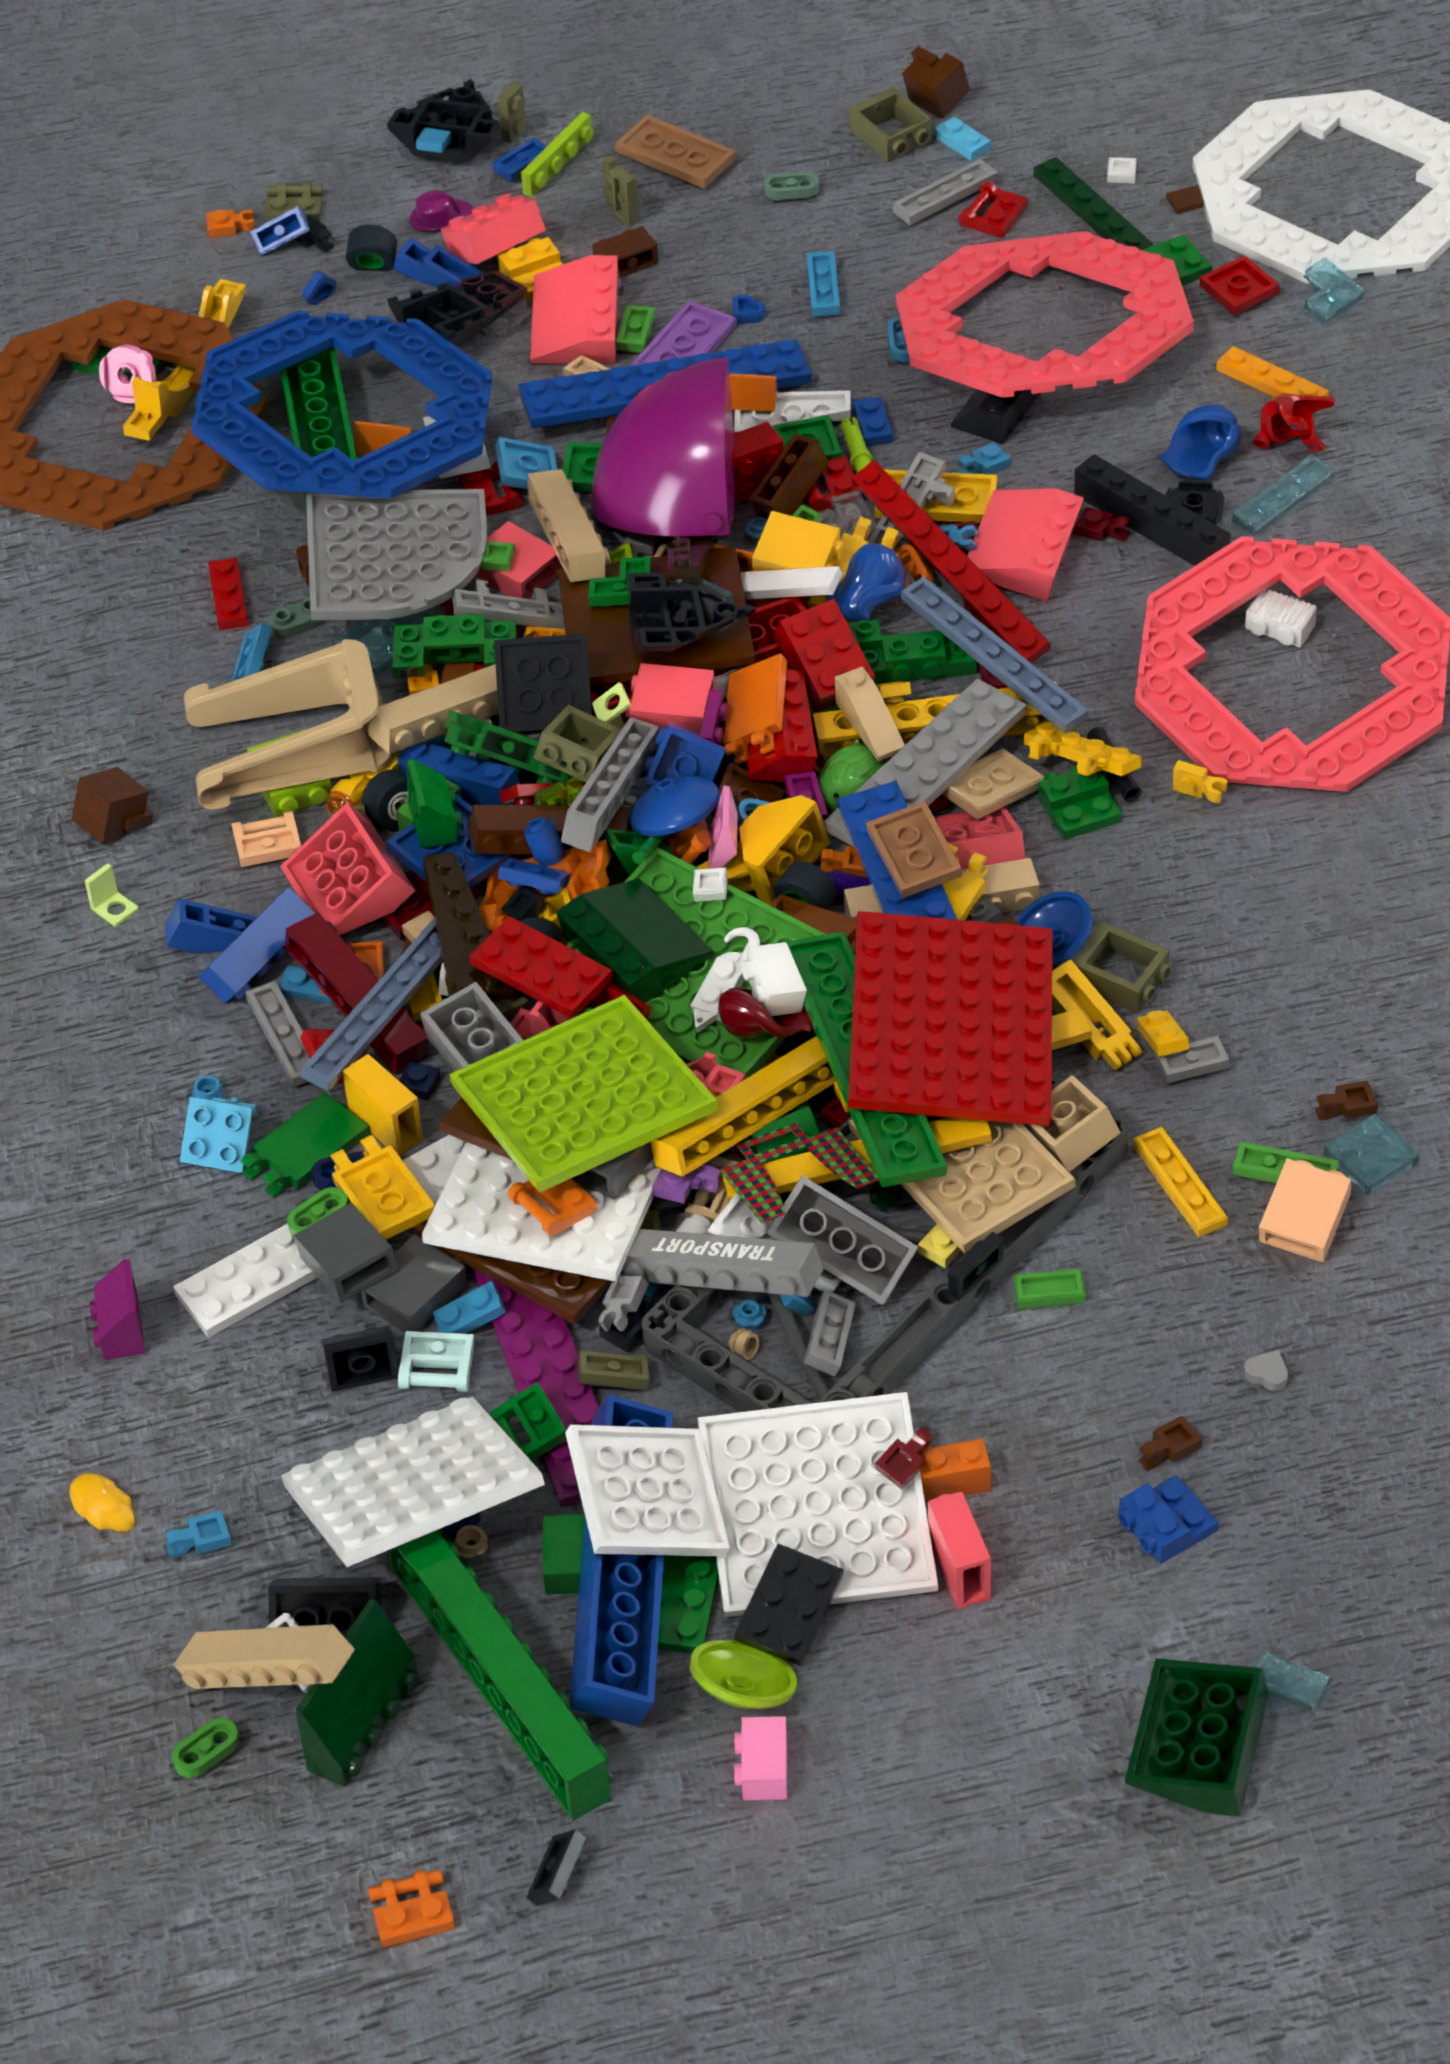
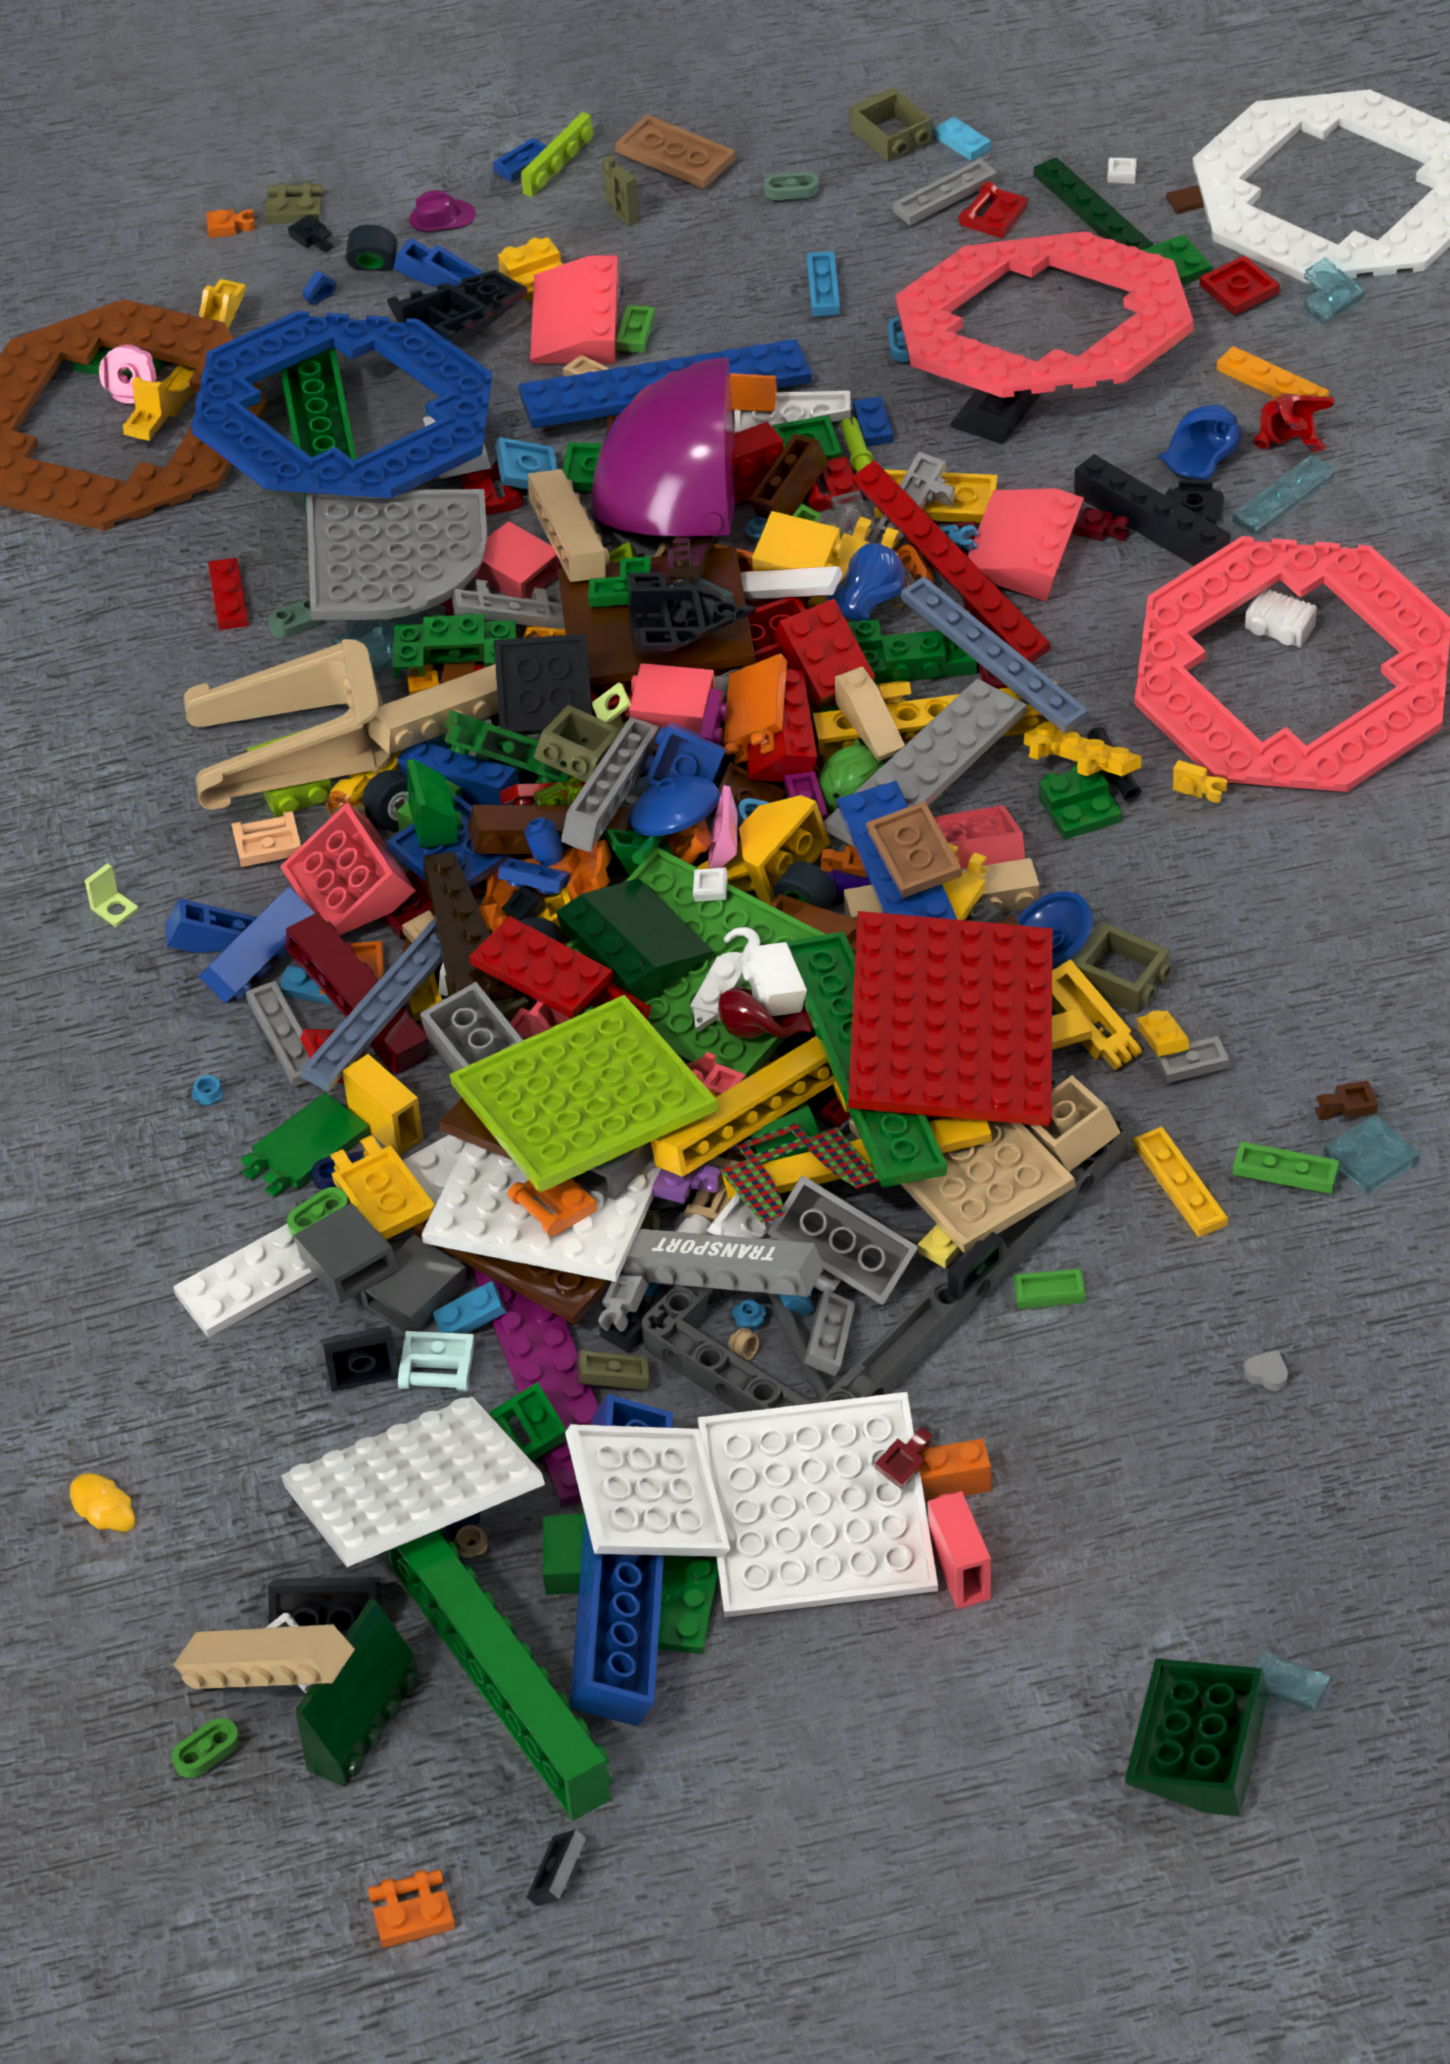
(110, 803): reddish brown plate -> none
(117, 1314): magenta slope -> none
(203, 1532): dark azure plate -> none
(217, 1132): medium azure plate -> none
(252, 651): dark azure plate -> none
(280, 230): blue slope -> none
(302, 557): reddish brown tile -> none
(373, 436): orange slope -> none
(420, 1079): dark blue plate -> none
(433, 140): dark azure tile -> none
(453, 110): black wedge -> none
(493, 228): coral brick -> none
(498, 556): bright green tile -> none
(512, 112): olive plate -> none
(633, 247): reddish brown brick -> none
(642, 542): light grey tile -> none
(689, 333): medium lavender tile -> none
(742, 1675): lime dish -> none
(748, 310): blue tile -> none
(762, 1759): bright pink brick -> none
(789, 1604): black plate -> none
(884, 1196): clear green plate -> none
(934, 82): reddish brown plate -> none
(939, 803): red piece -> none
(985, 459): dark azure plate -> none
(993, 784): tan tile -> none
(1166, 1518): blue plate -> none
(1171, 1440): reddish brown plate -> none
(1305, 1209): light nougat brick -> none

